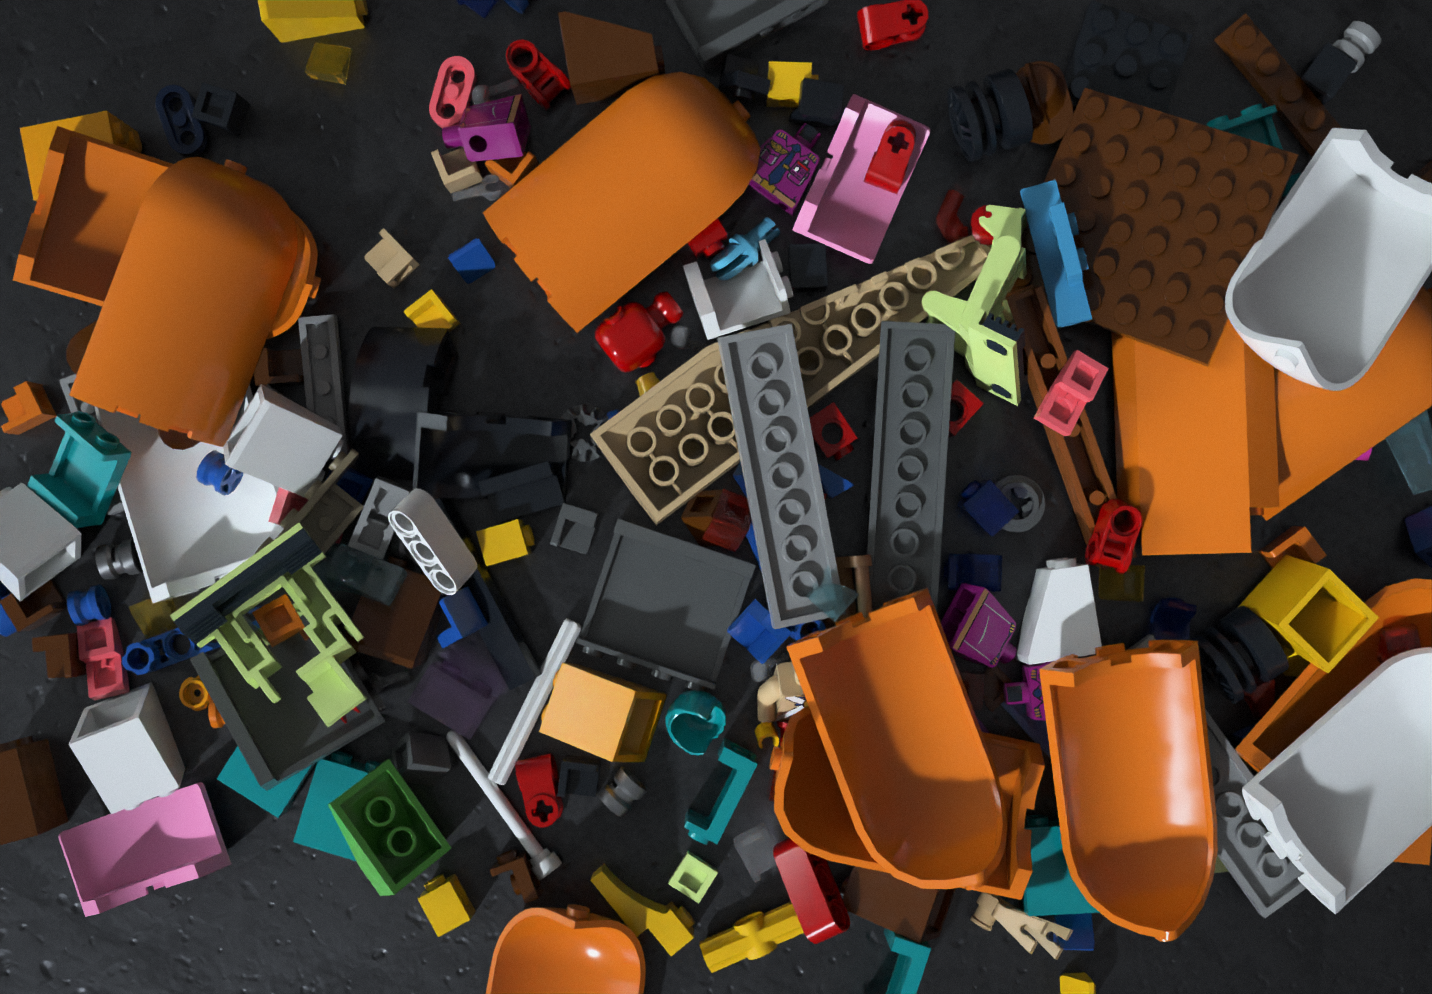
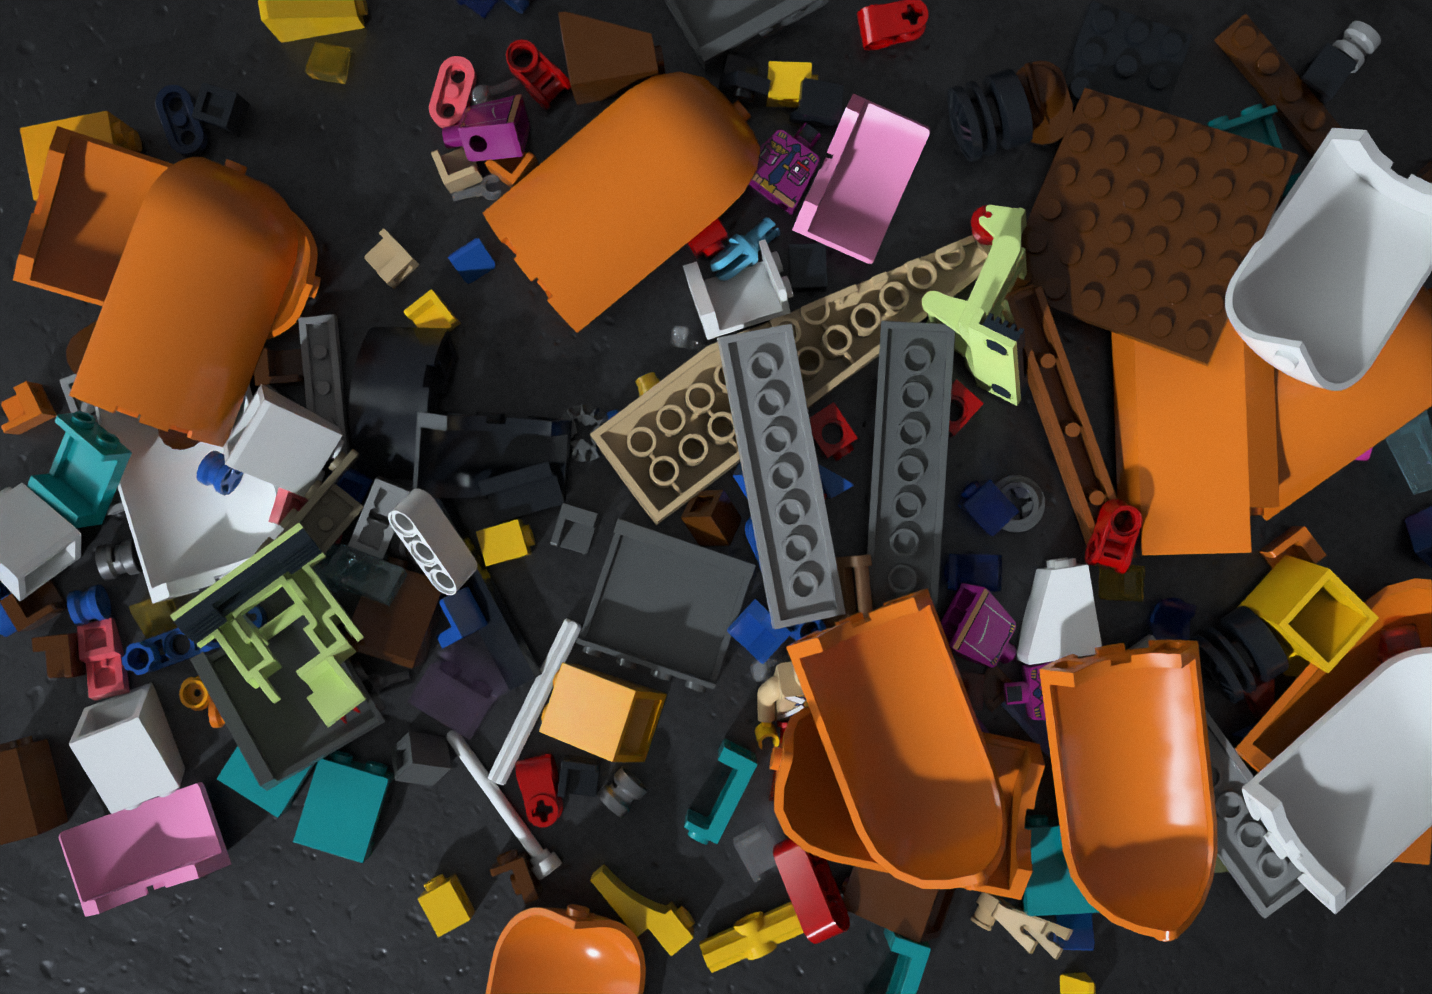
(279, 620): orange panel -> none
(387, 829): bright green slope -> none
(635, 333): red piece -> none
(693, 877): yellowish green plate -> none
(695, 721): teal hair -> none
(729, 521): clear red panel -> none
(832, 599): clear light blue tile -> none
(891, 161): red piece -> none
(947, 217): clear red arm -> none
(1057, 254): dark azure bracket -> none
(1070, 392): coral slope -> none

